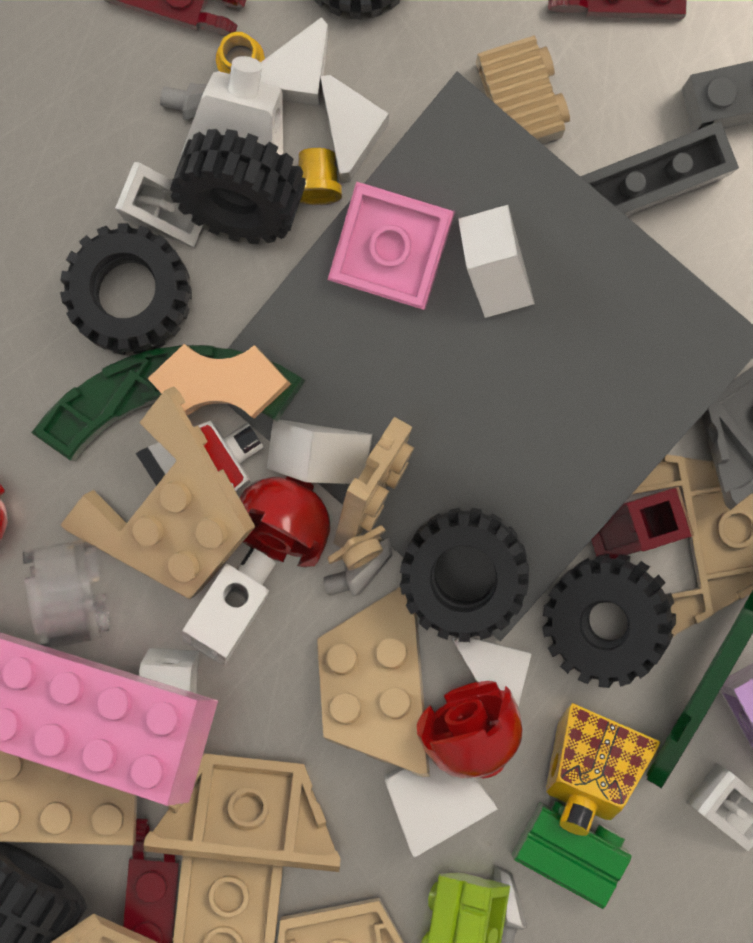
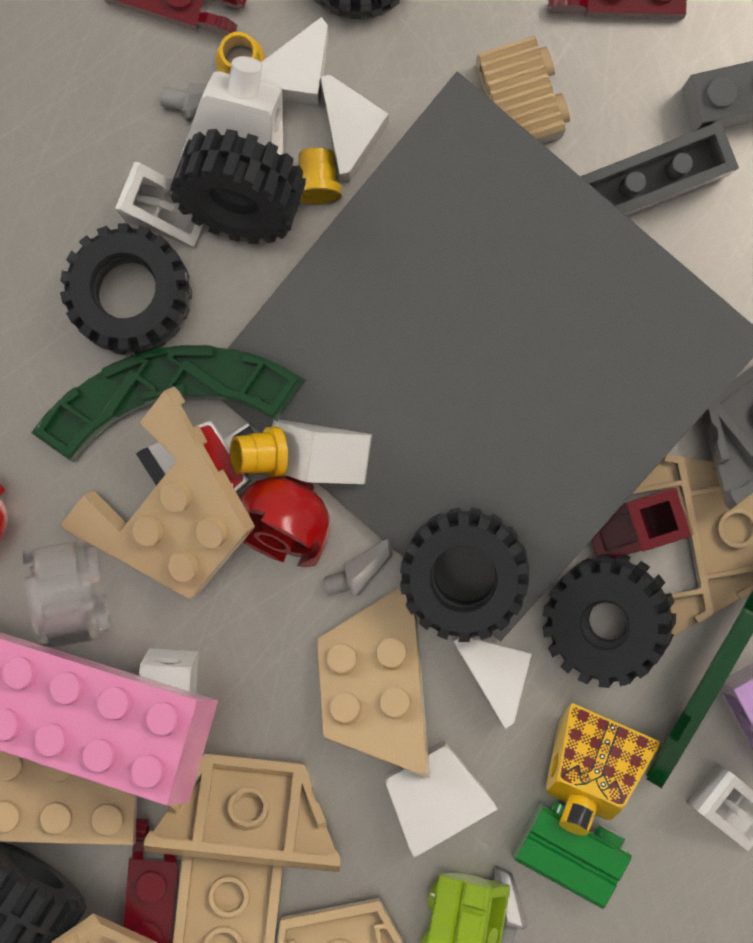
(219, 627): white torso -> none
(241, 381): light nougat tile -> none
(260, 453): none -> yellow piece
(360, 549): tan plate -> none
(368, 492): tan wing -> none
(391, 245): bright pink tile -> none
(473, 731): red cylinder -> none
(495, 261): white slope -> none

